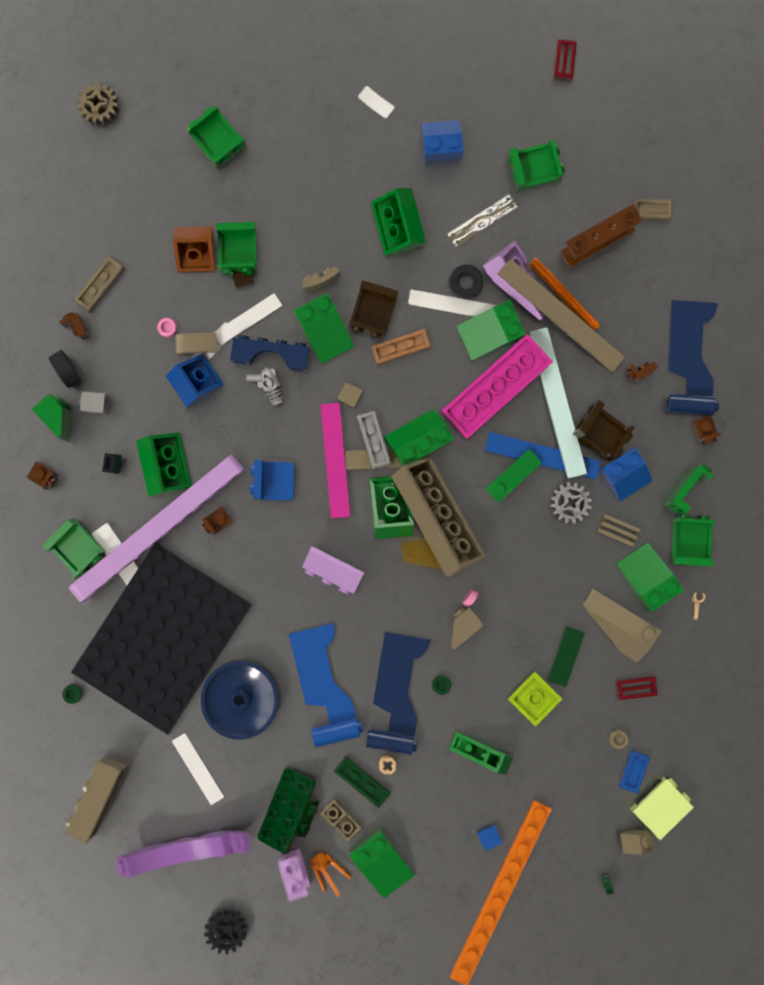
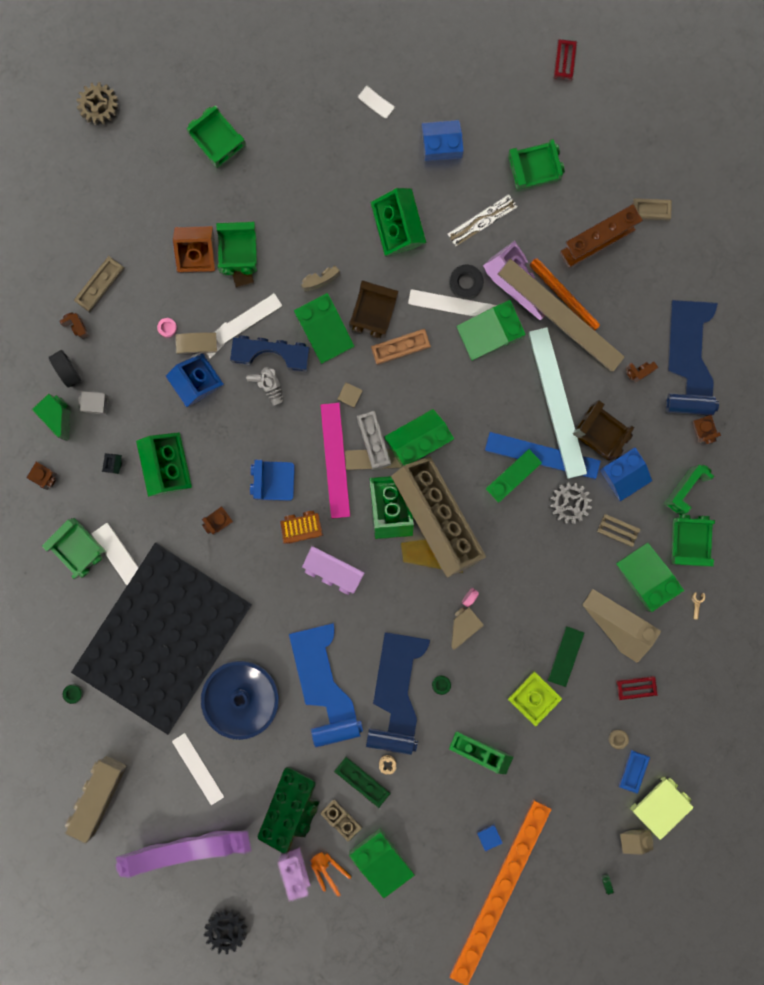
(156, 529): lavender beam -> none
(301, 528): none -> dark orange slope
(497, 386): dark pink plate -> none

